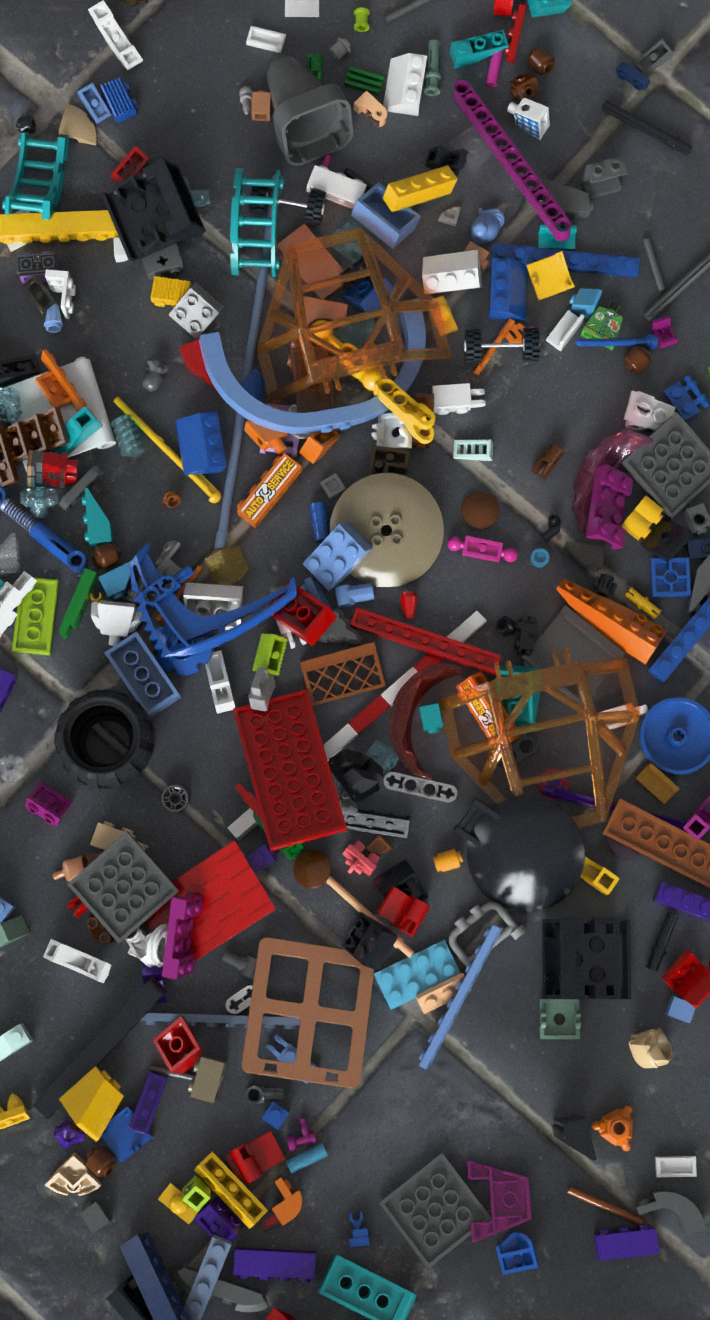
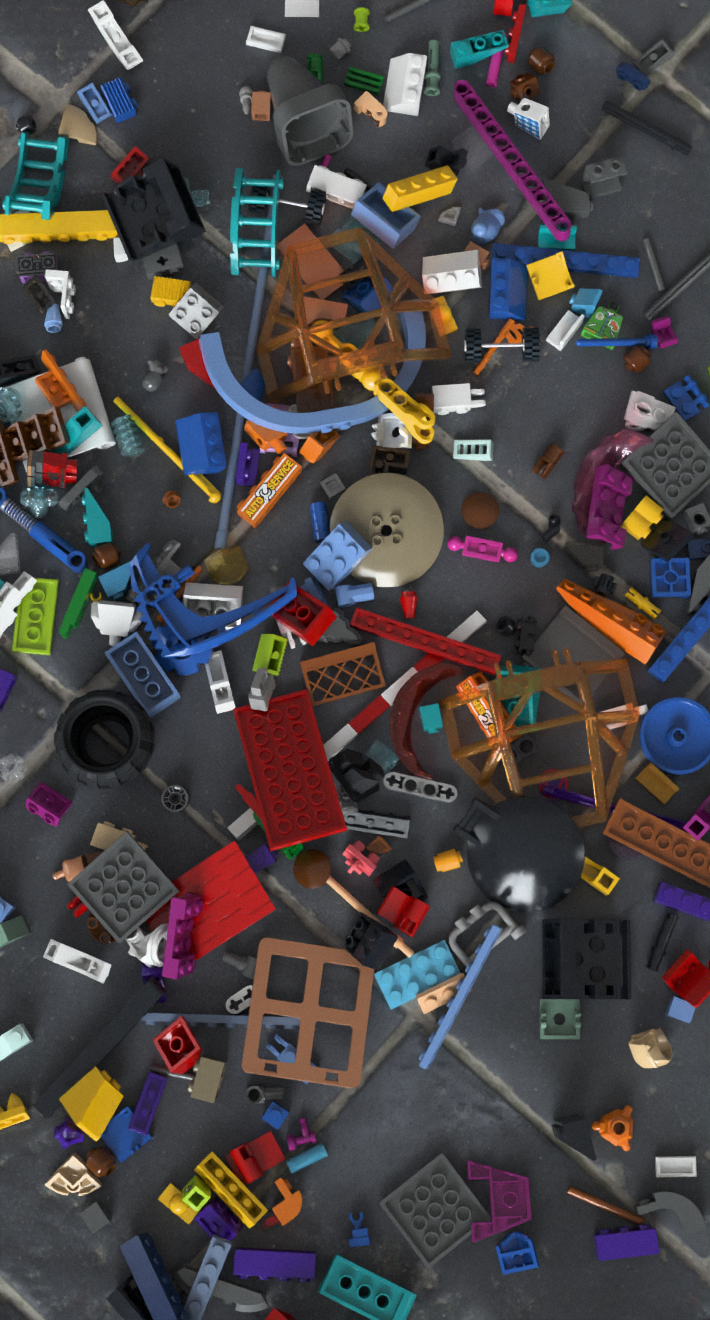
(247, 465): none -> dark purple bracket

